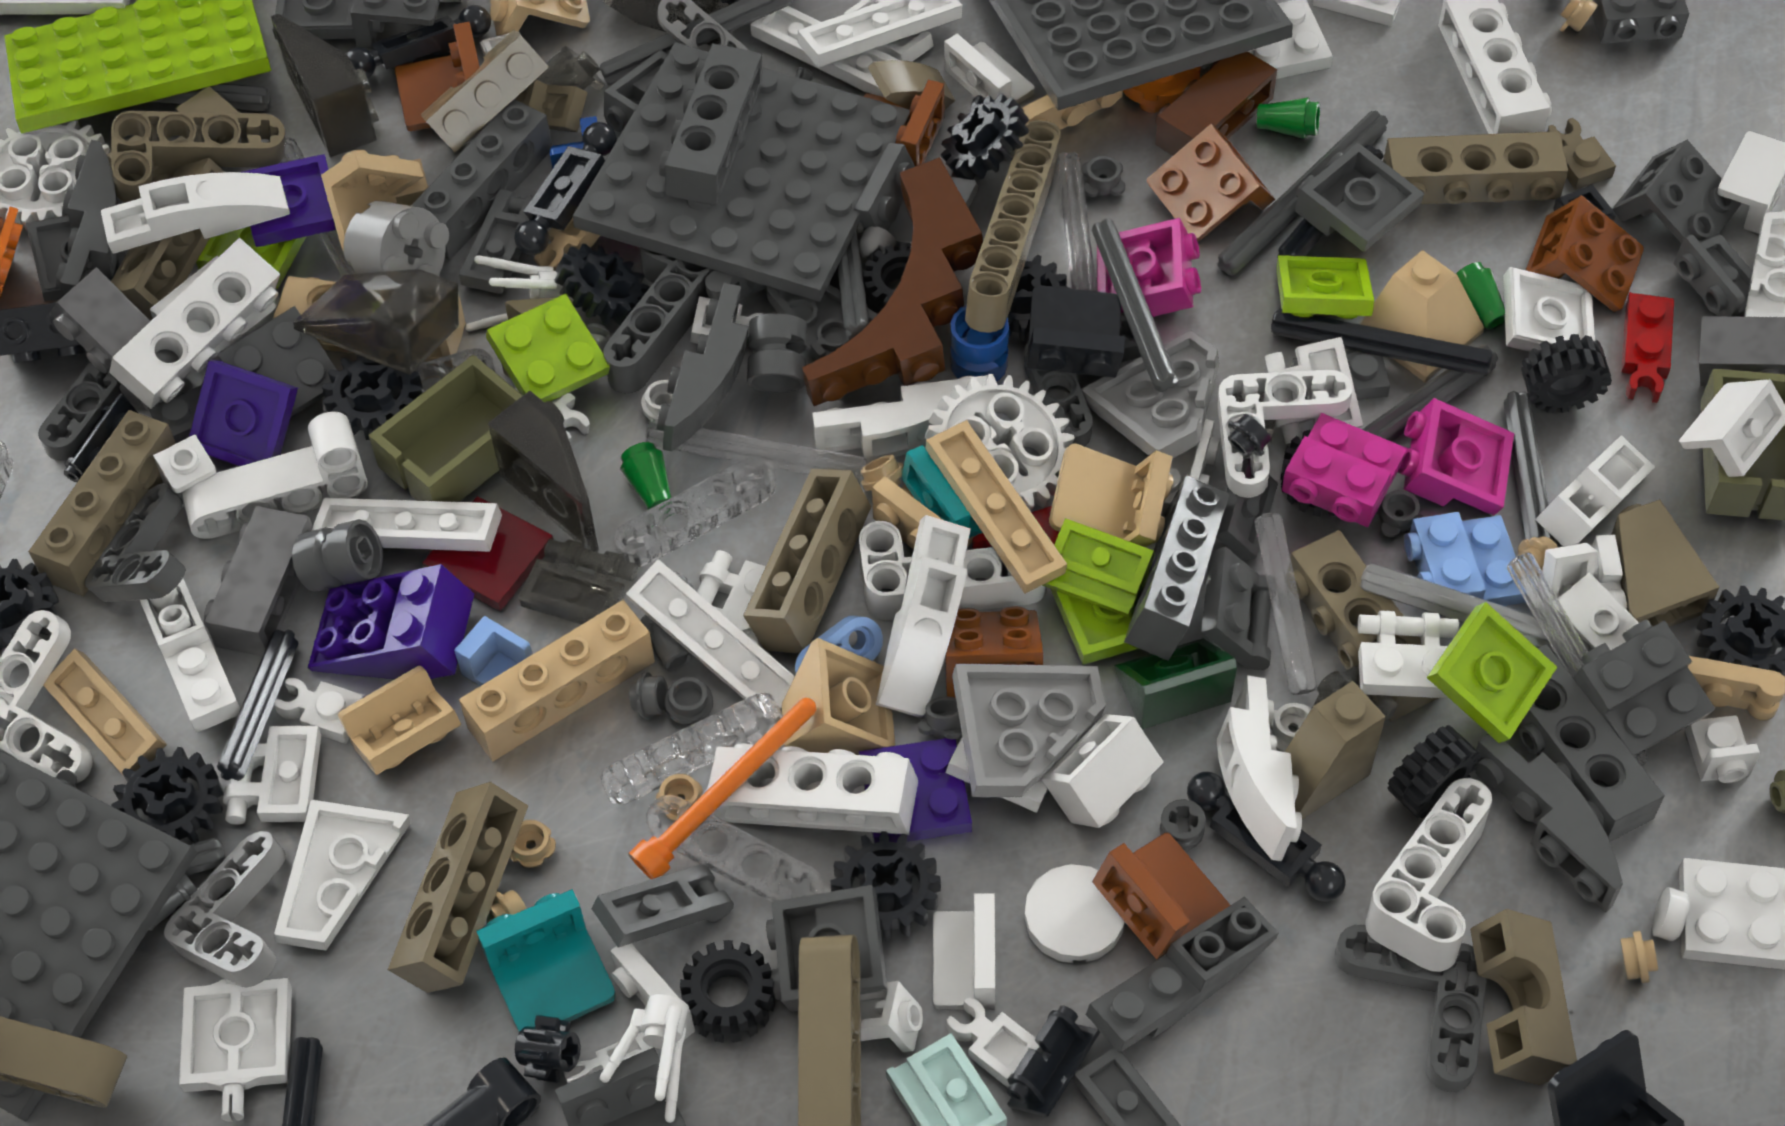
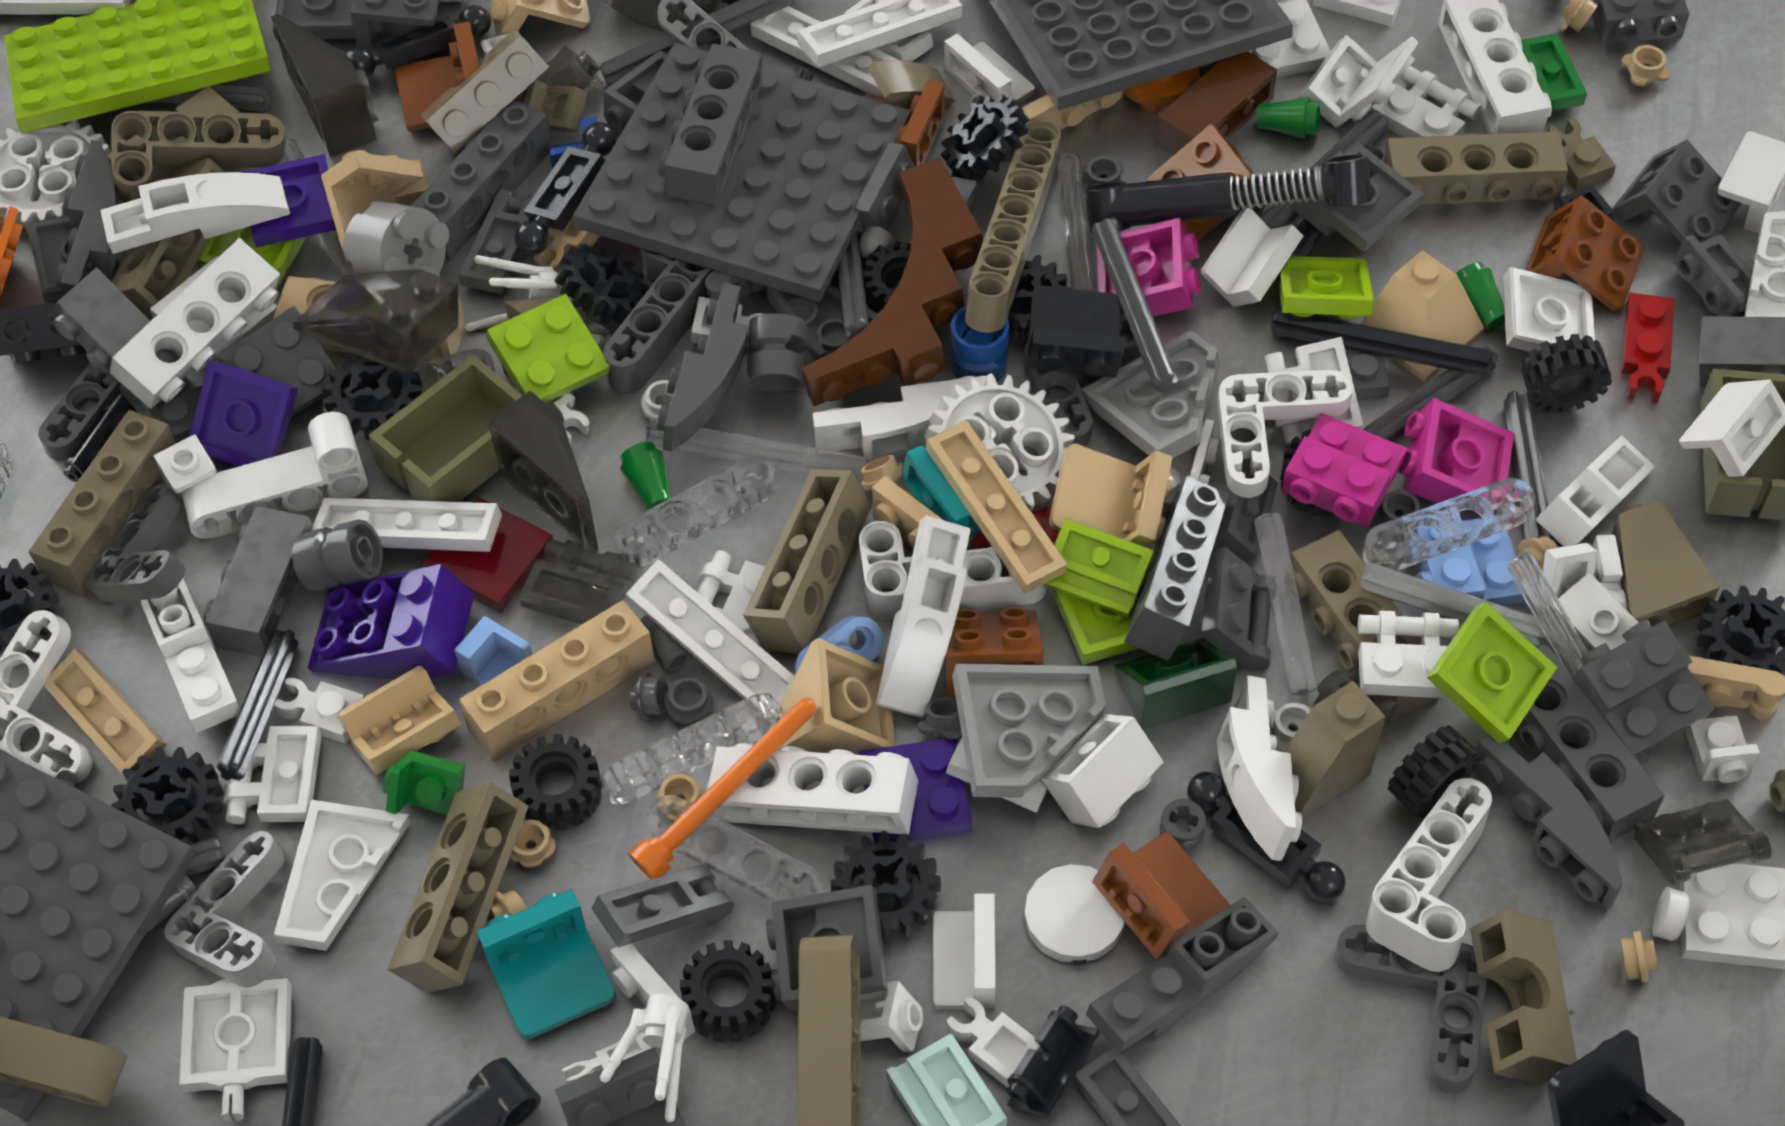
(423, 783): none -> green bracket
(547, 1048): black gear -> none
(550, 758): none -> black tyre
(1248, 436): black plate -> none
(1249, 258): none -> white panel
(1339, 182): none -> black piece
(1353, 79): none -> white bracket
(1414, 116): none -> white plate
(1445, 520): none -> clear beam
(1554, 71): none -> green plate
(1646, 65): none -> tan plate
(1700, 840): none -> clear smoke plate

